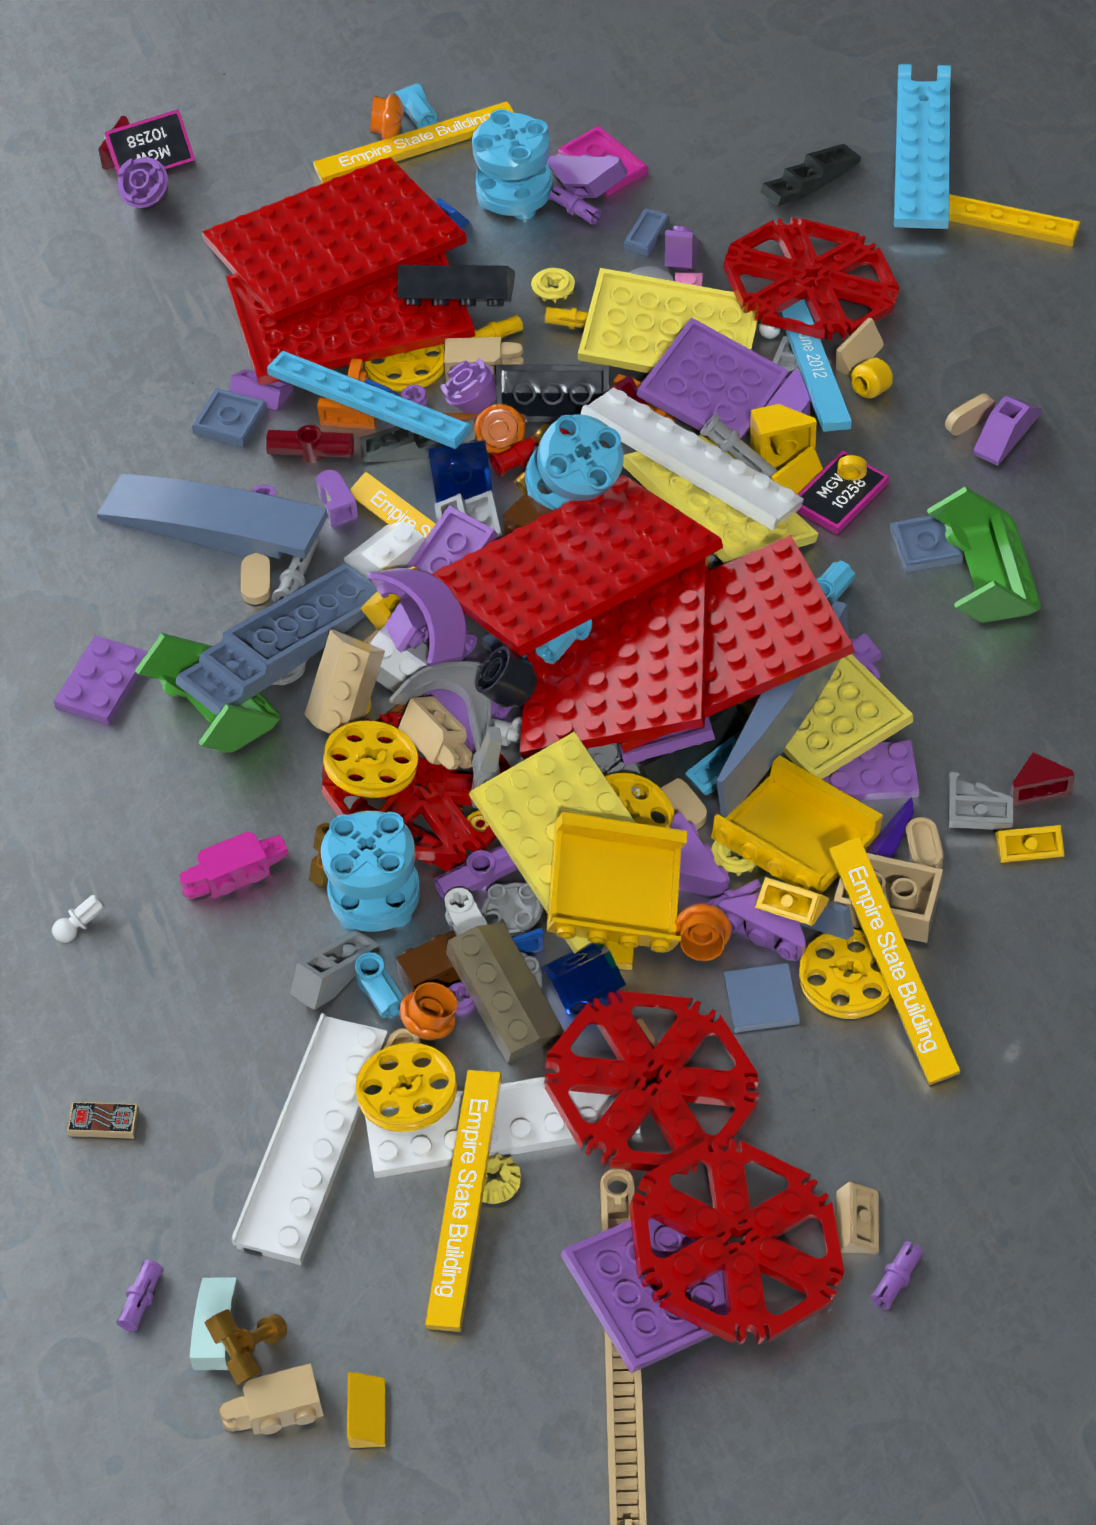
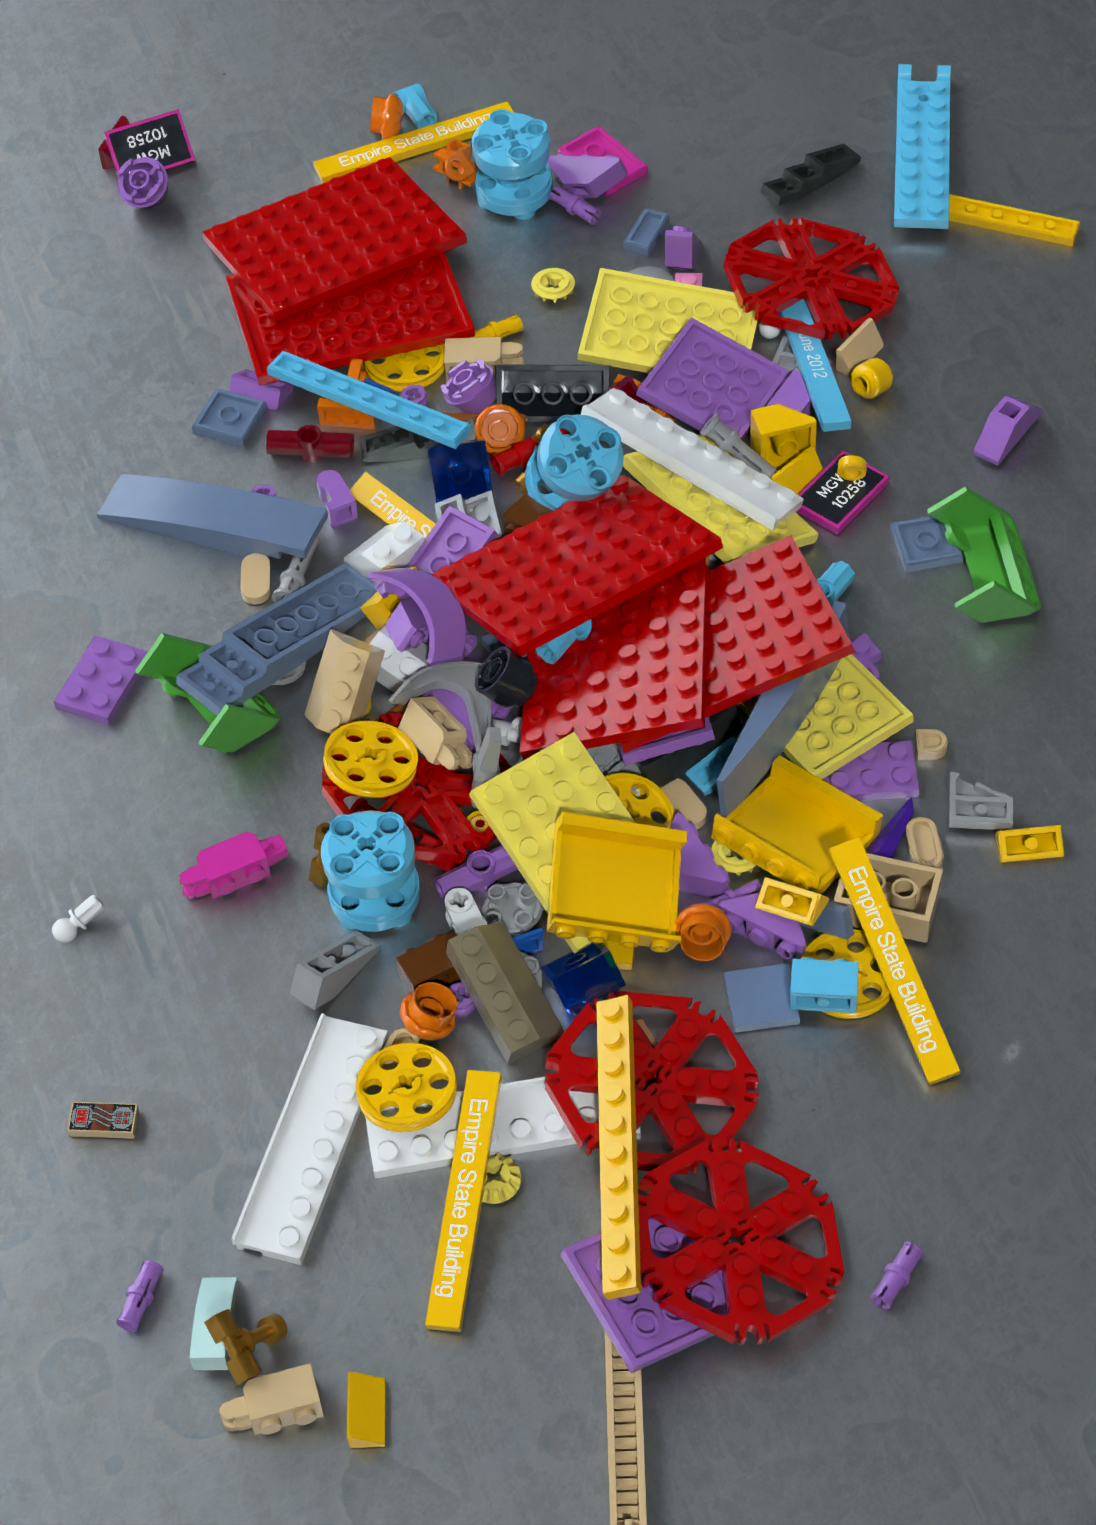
(379, 986): medium azure piece -> none
(454, 158): none -> orange piece
(455, 283): black slope -> none
(456, 216): blue slope -> none
(571, 318): yellow pin -> none
(618, 1149): none -> yellow plate
(824, 985): none -> medium azure brick
(857, 1218): tan slope -> none
(930, 744): none -> tan tile
(969, 414): tan tile -> none
(1041, 780): dark red slope -> none

